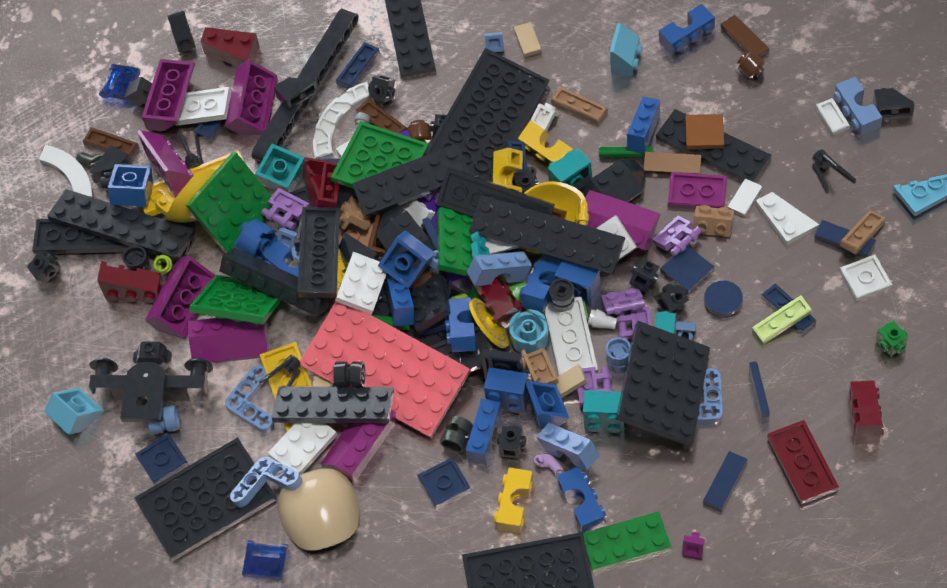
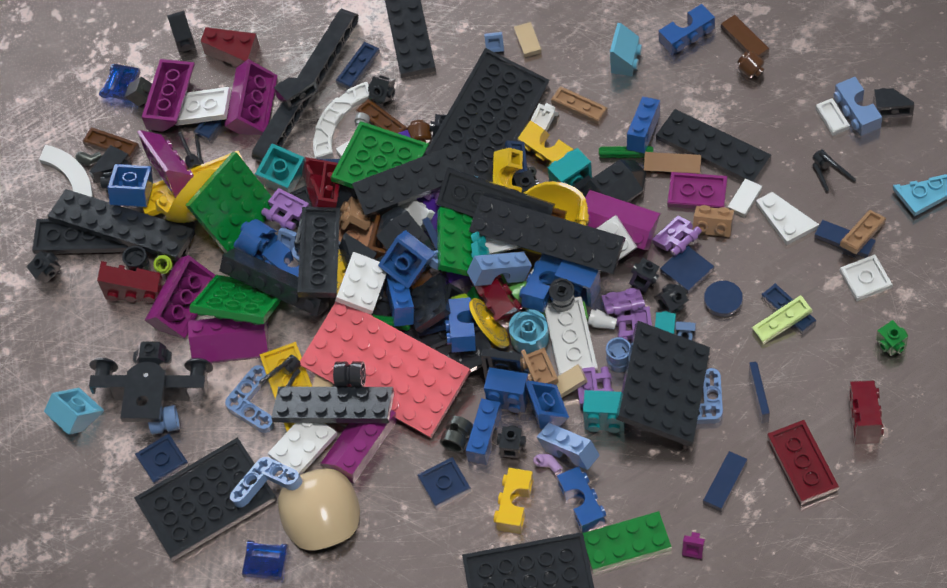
(704, 131): dark orange tile -> none

